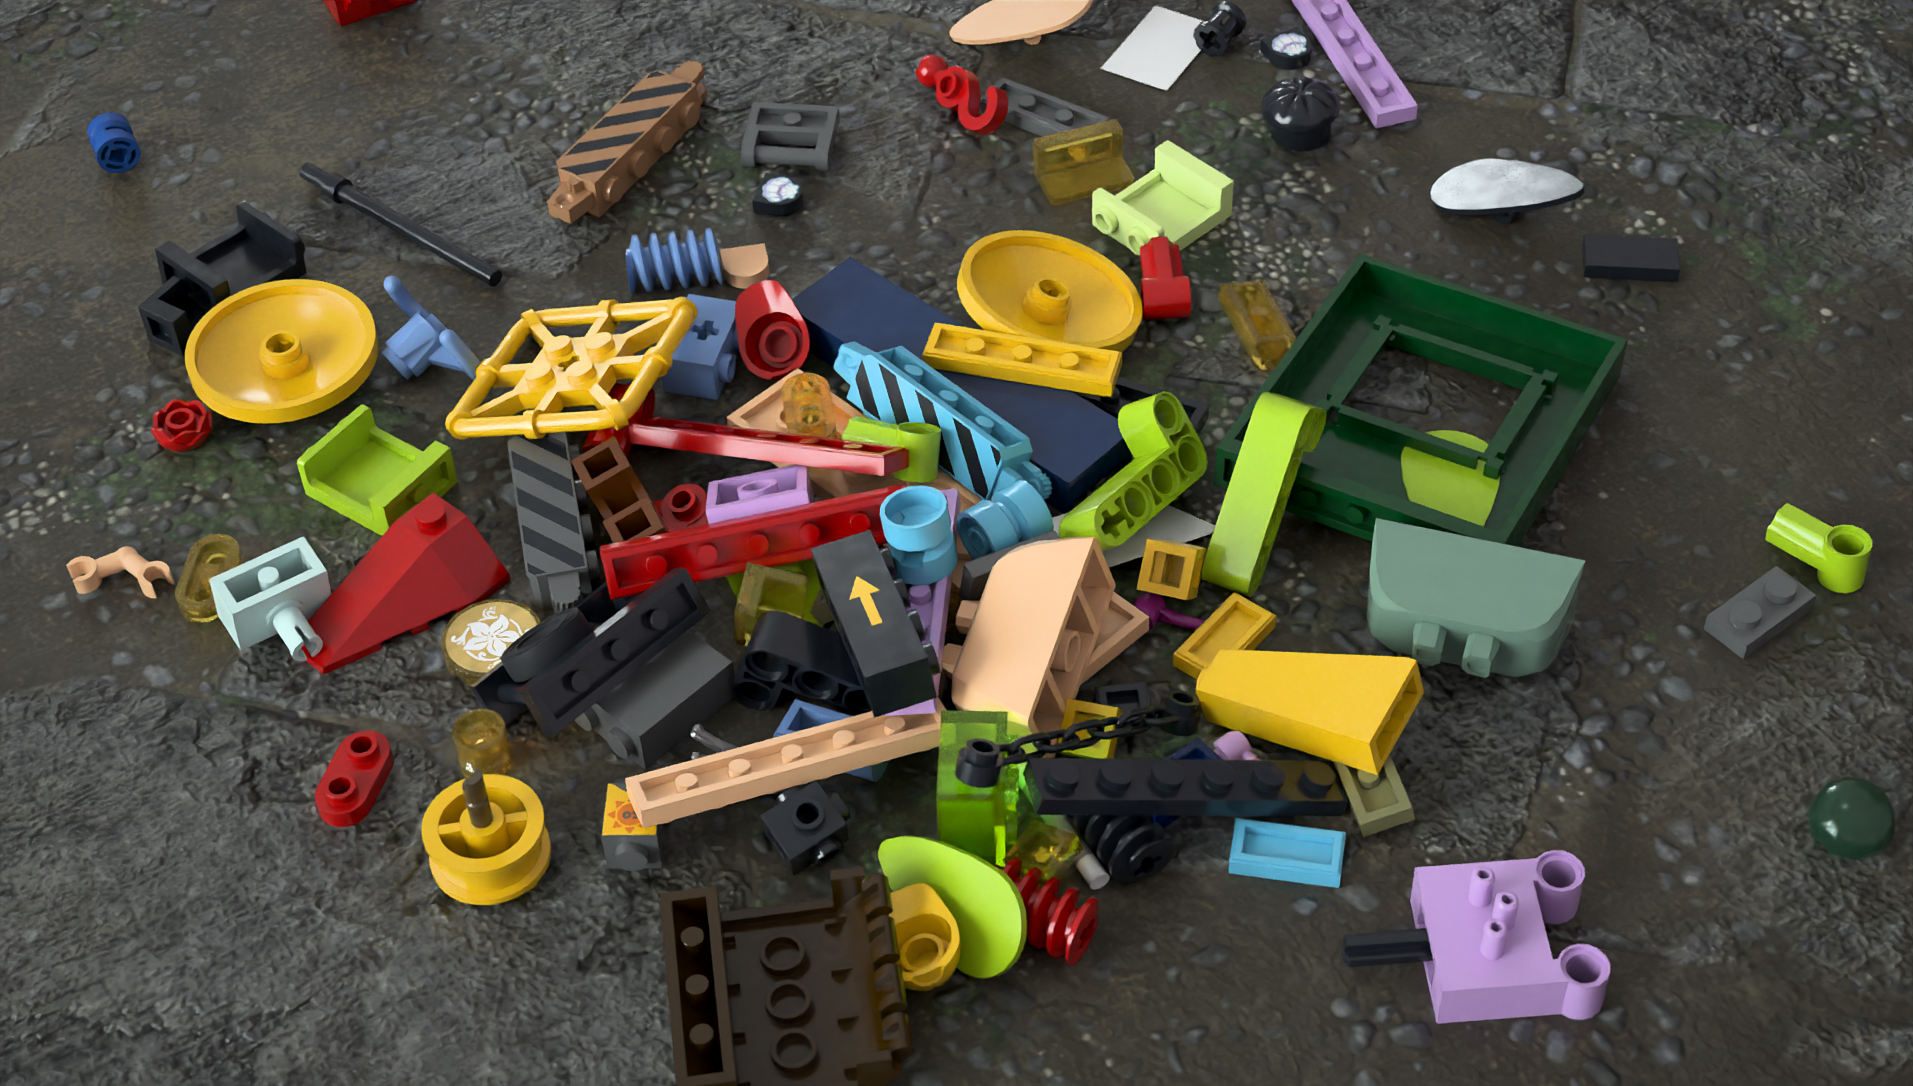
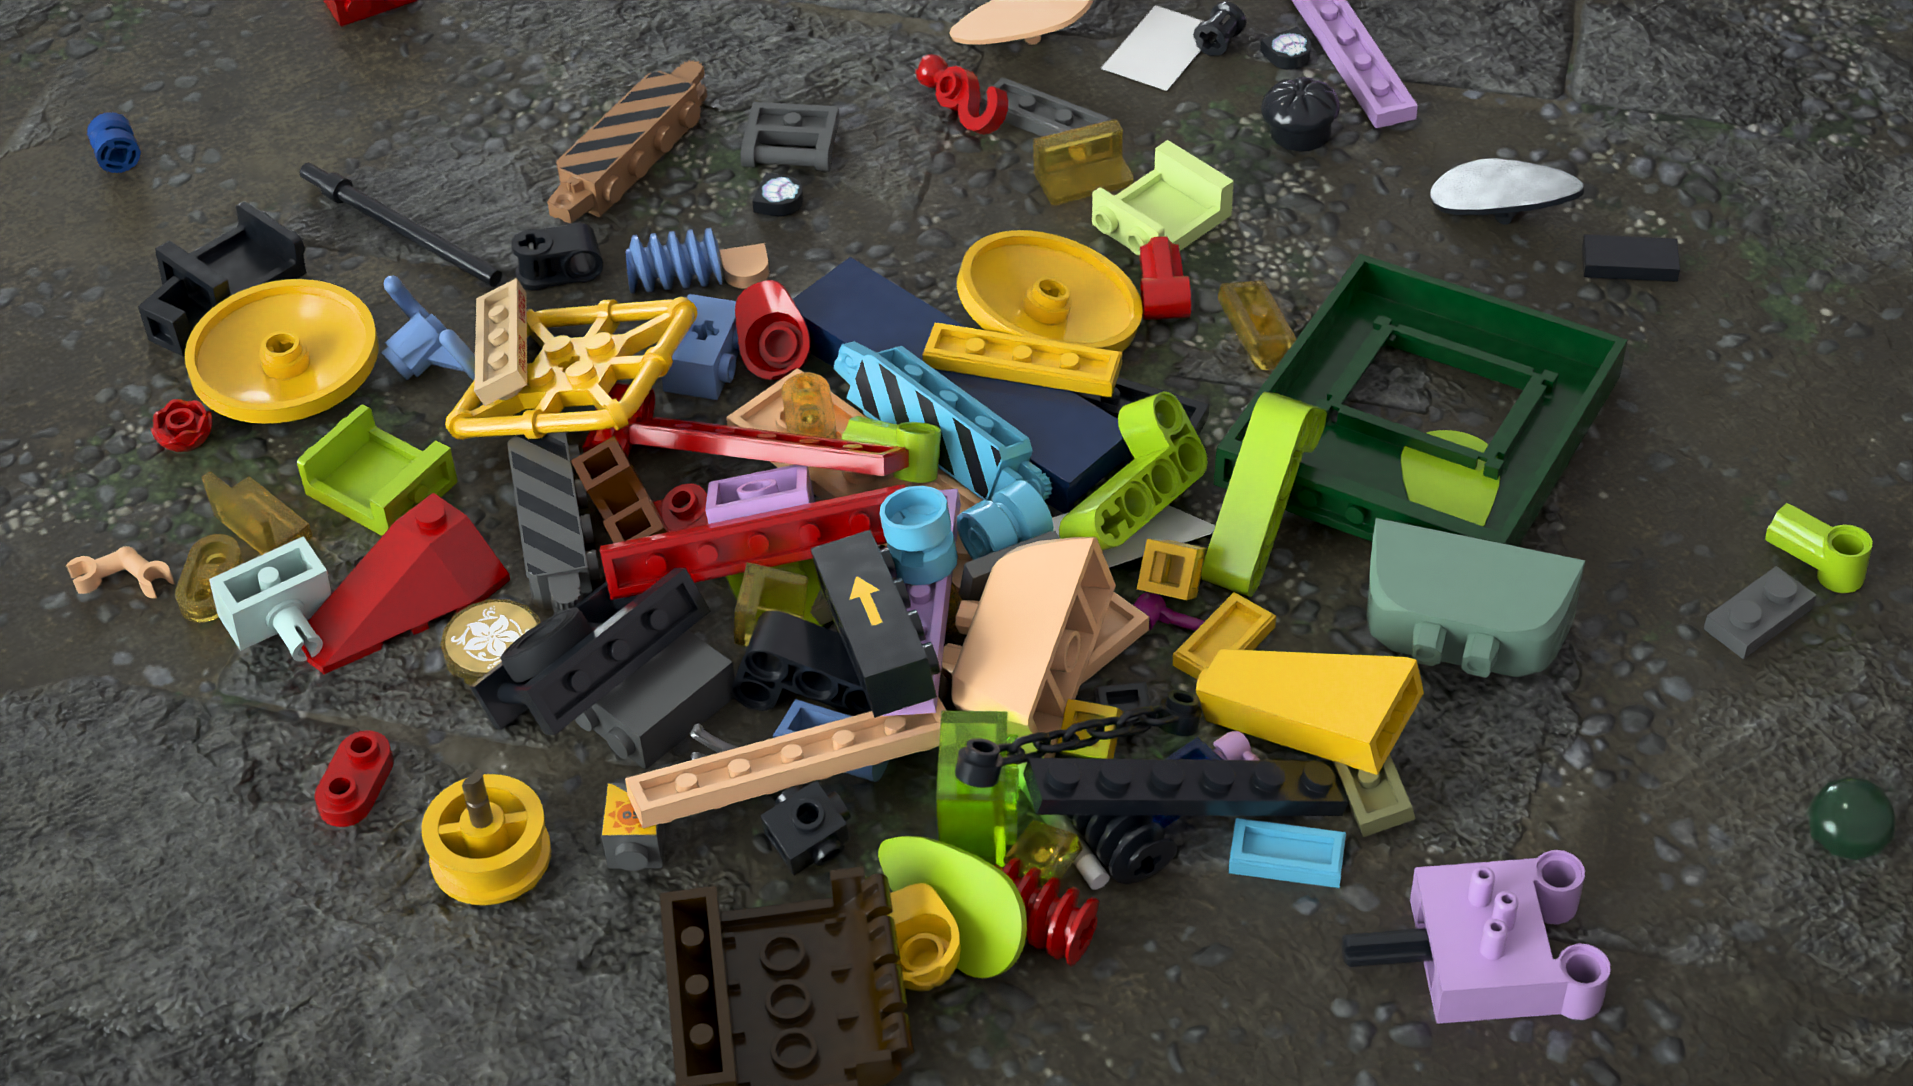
(254, 513): none -> clear yellow panel
(482, 743): clear yellow wheel -> none
(501, 343): none -> tan plate
(560, 253): none -> black piece

